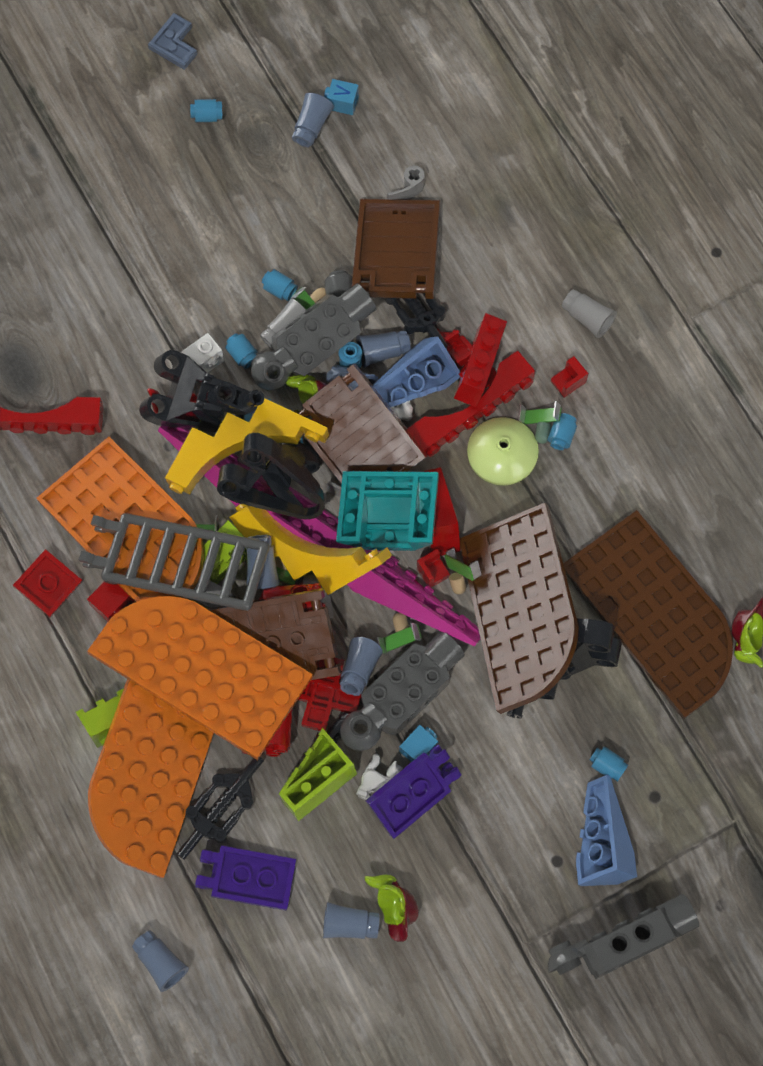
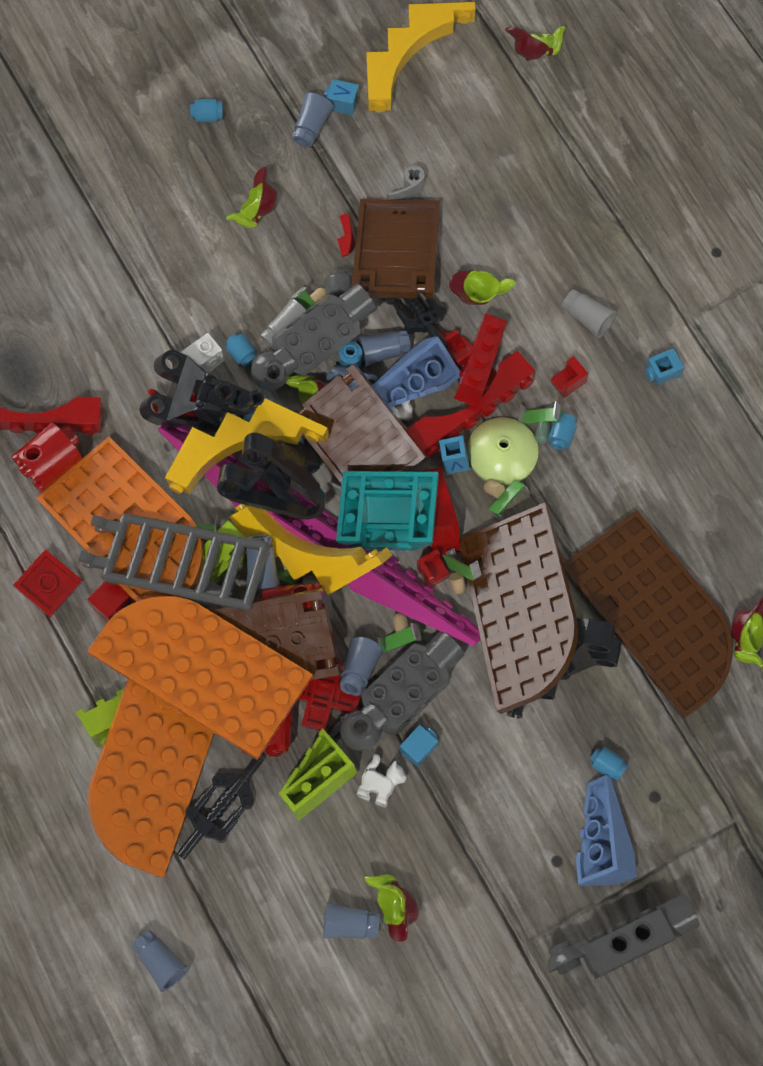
(48, 456): none -> red cylinder
(169, 42): sand blue tile -> none
(248, 877): dark purple tile -> none
(260, 202): none -> hair
(279, 285): dark azure brick -> none
(348, 241): none -> red slope
(413, 791): dark purple tile -> none
(426, 24): none -> yellow arch
(454, 455): none -> dark azure brick
(478, 286): none -> lime hair
(504, 496): none -> piece
(535, 46): none -> dark red hair
(668, 362): none -> dark azure brick

